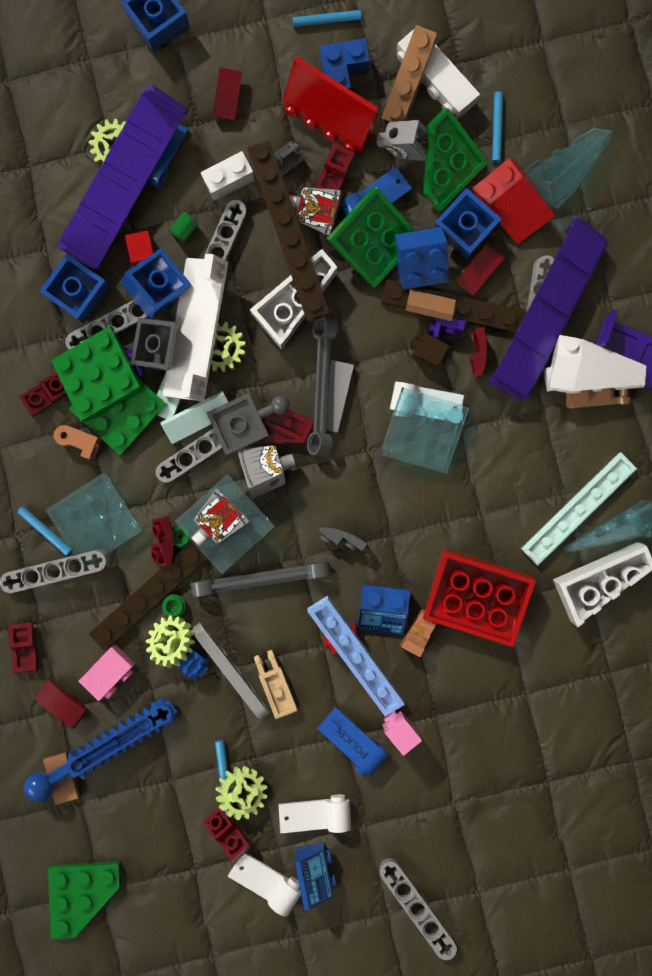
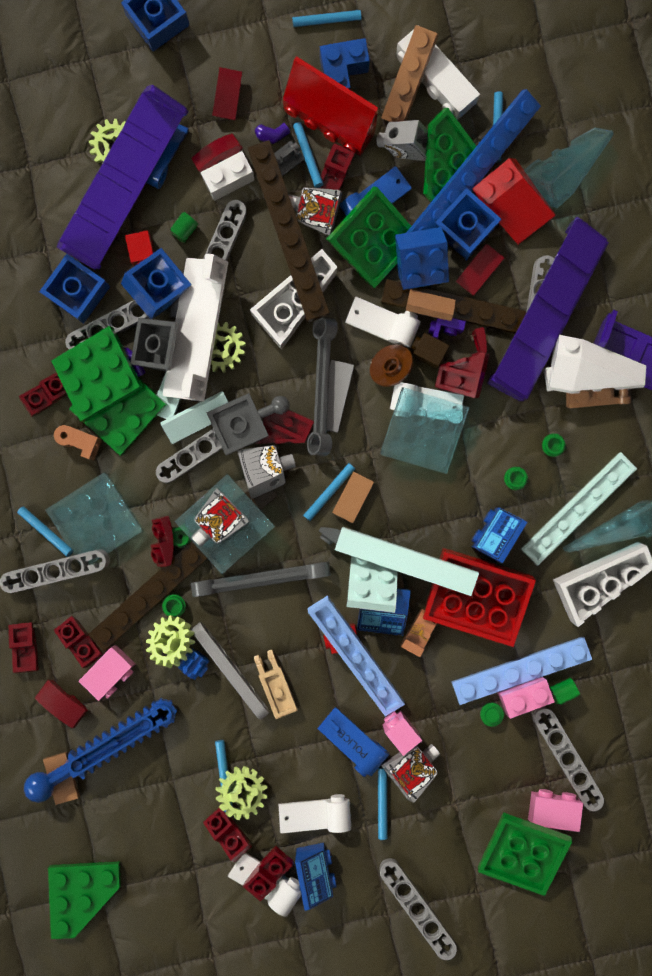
(78, 641): none -> dark red slope
(215, 151): none -> dark red slope
(267, 873): none -> dark red slope
(274, 135): none -> dark purple arm
(308, 156): none -> dark azure bar
(328, 493): none -> dark azure bar
(353, 497): none -> medium nougat tile
(371, 586): none -> light aqua plate
(382, 804): none -> dark azure bar
(383, 323): none -> white door
(386, 360): none -> reddish brown dish
(407, 561): none -> light aqua tile
(412, 771): none -> torso
(463, 375): none -> dark red wing
(481, 158): none -> blue plate
(491, 714): none -> green plate
(498, 534): none -> slope
(515, 478): none -> green plate
(521, 670): none -> light blue plate
(524, 854): none -> green plate
(526, 697): none -> bright pink piece
(553, 445): none -> green plate
(555, 811): none -> bright pink piece
(564, 691): none -> green brick
(572, 769): none -> light grey beam

